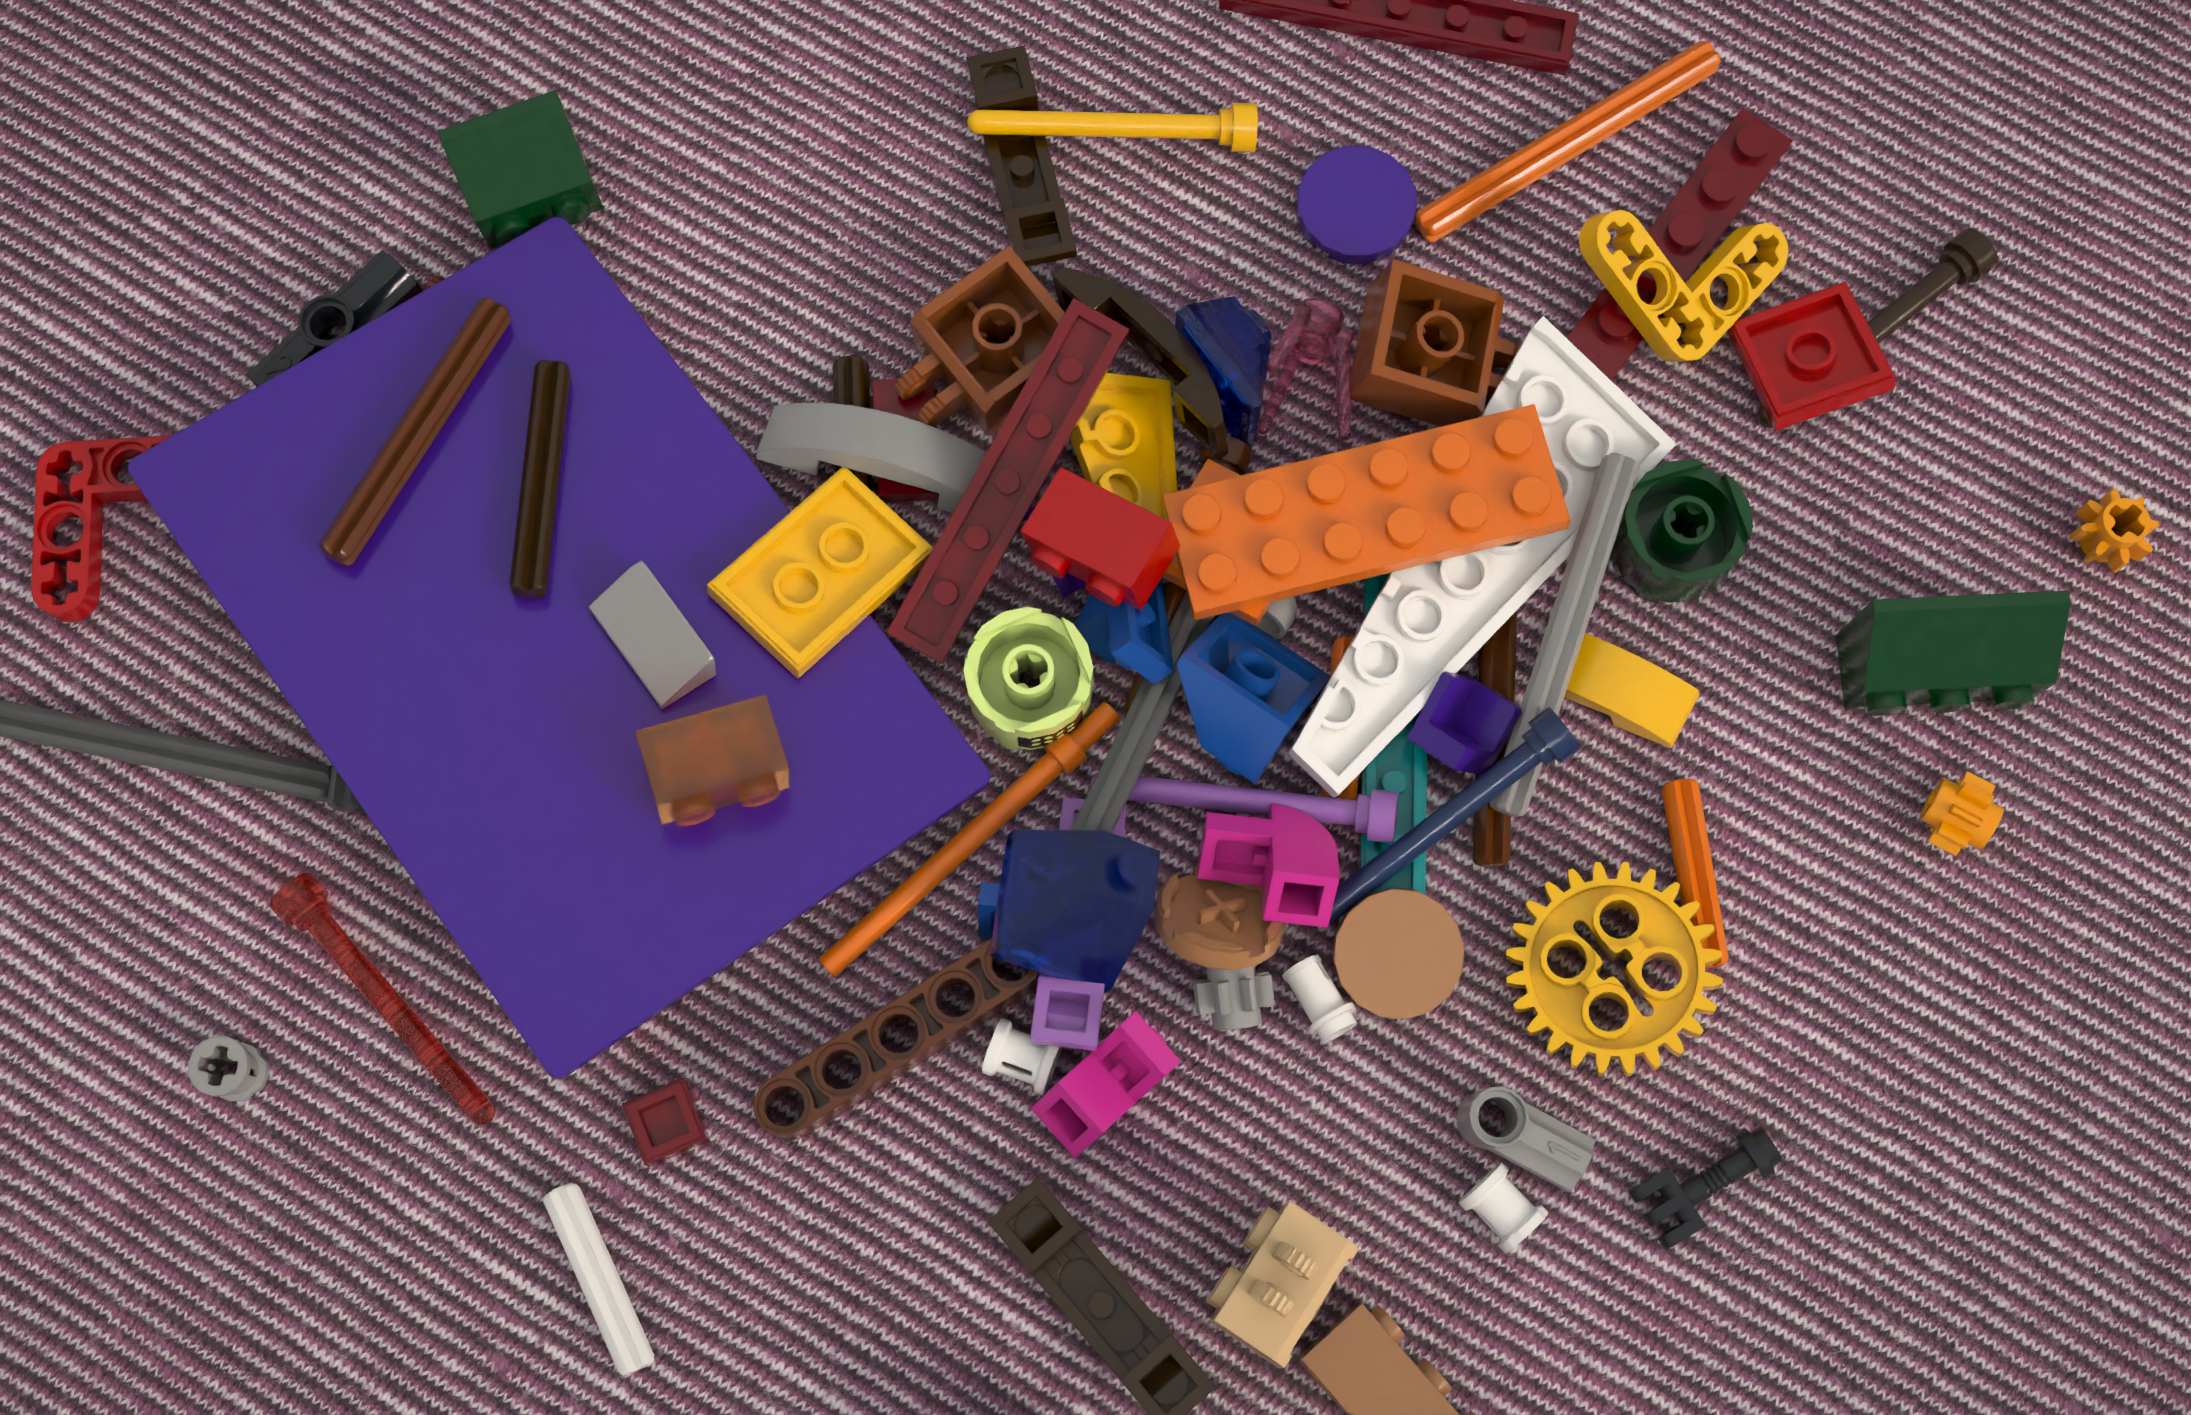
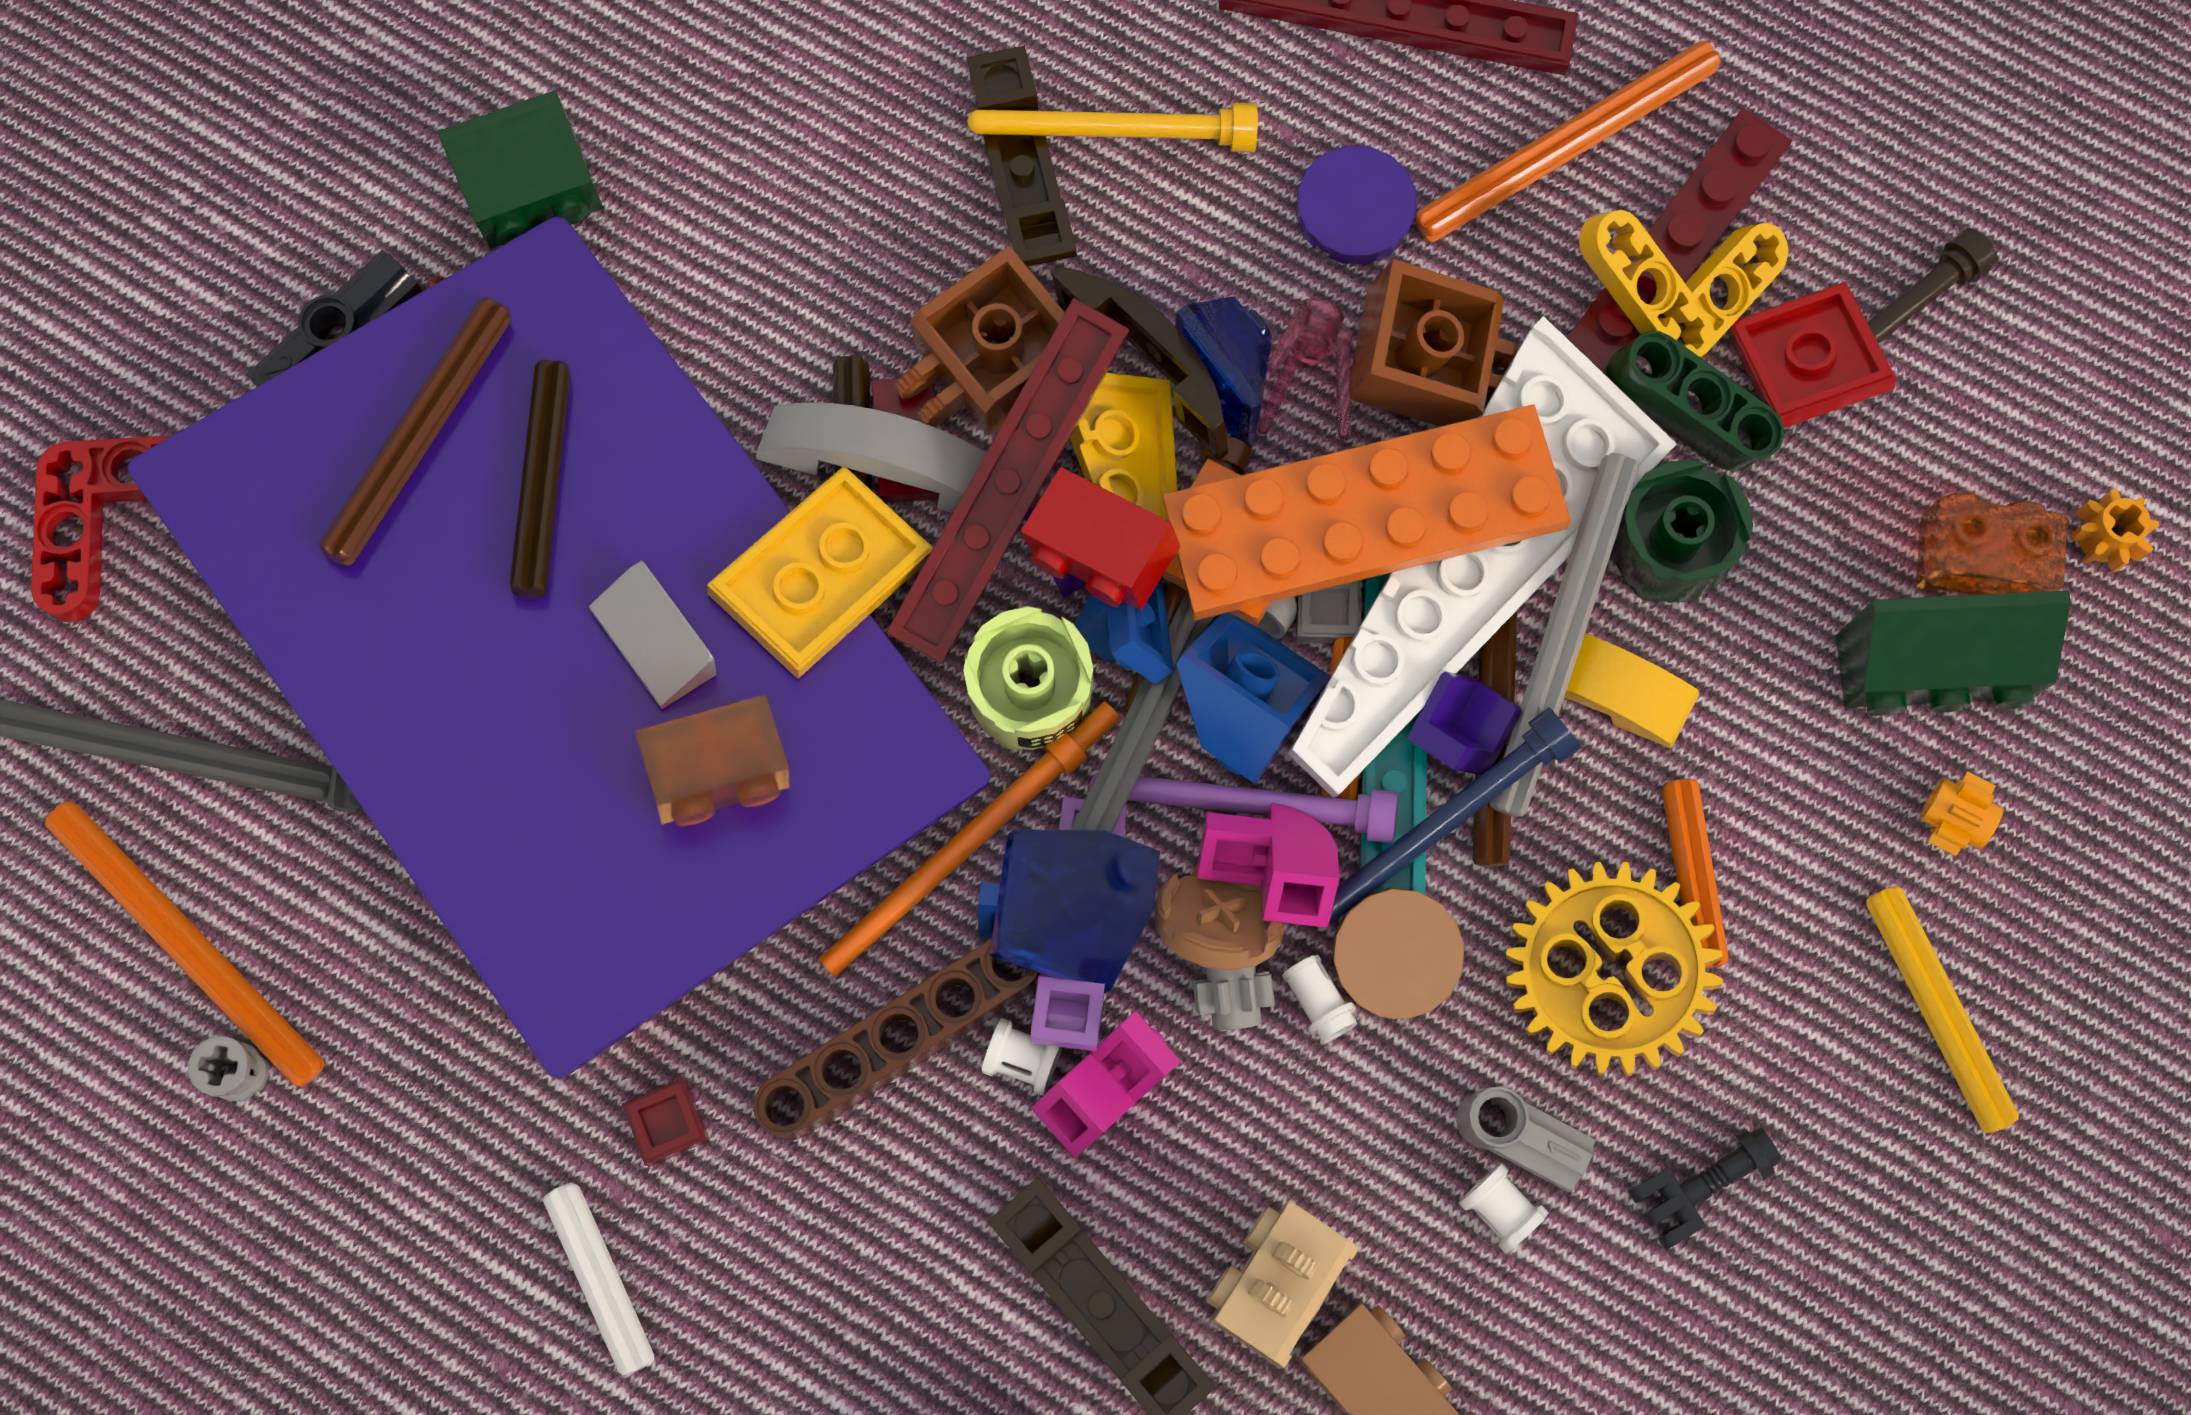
(185, 944): none -> orange axle
(305, 905): clear red piece -> none
(1329, 613): none -> light grey tile
(1722, 401): none -> dark green beam
(1942, 1010): none -> yellow axle
(1990, 547): none -> clear orange brick

